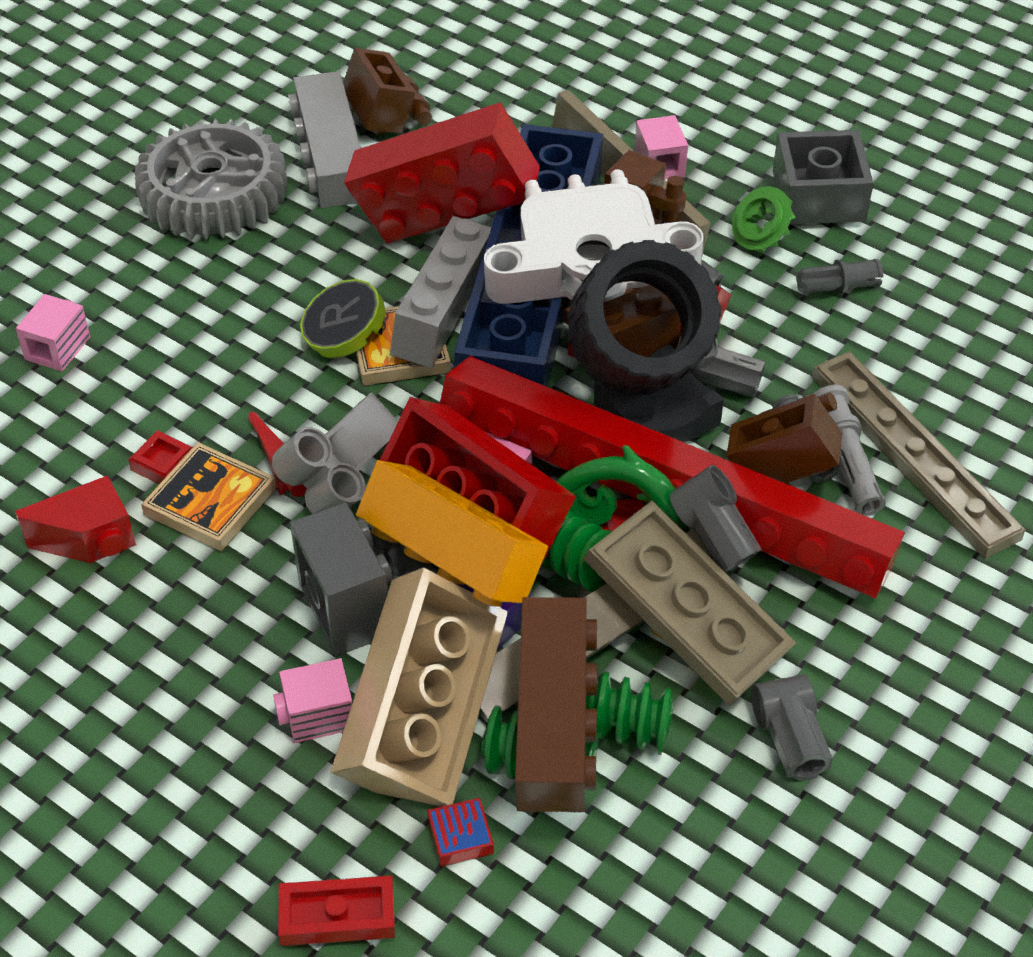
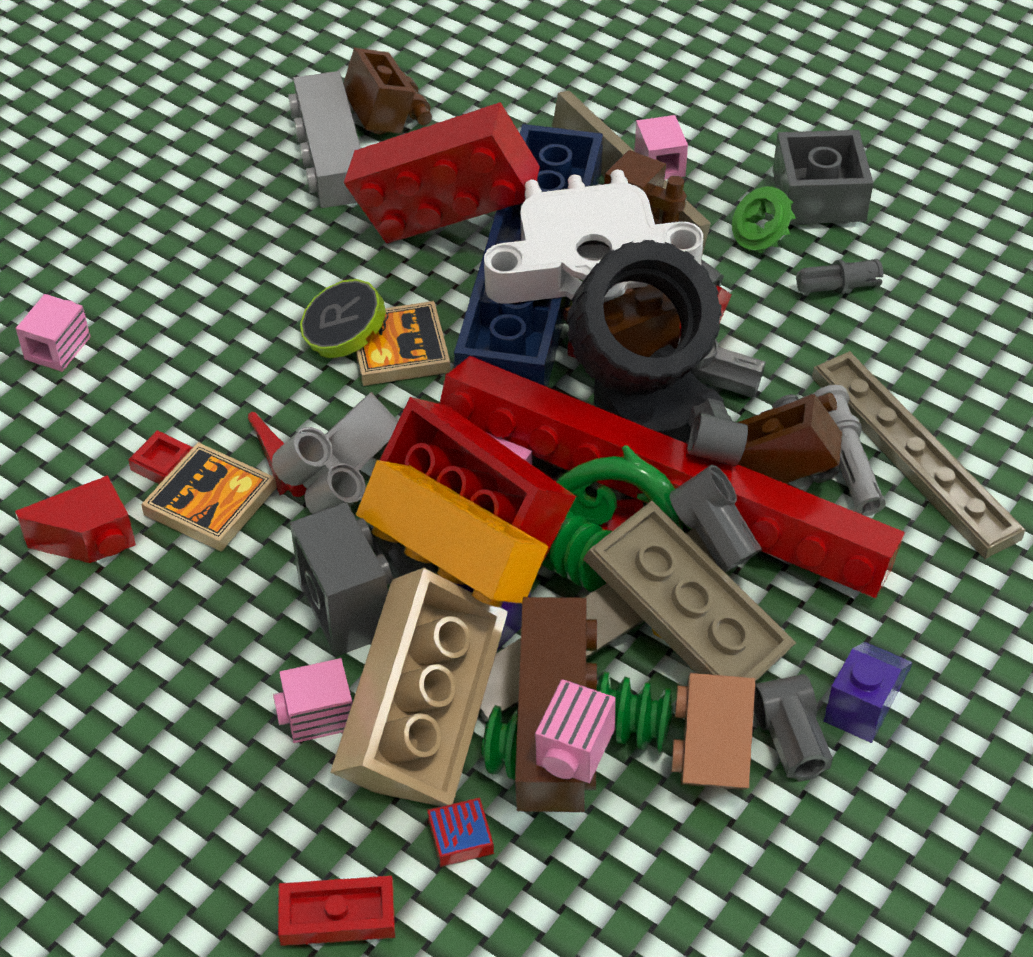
(243, 189): light grey gear -> none
(439, 293): light grey brick -> none
(575, 731): none -> bright pink brick
(715, 434): none -> dark grey piece
(715, 731): none -> nougat brick
(865, 690): none -> dark purple slope

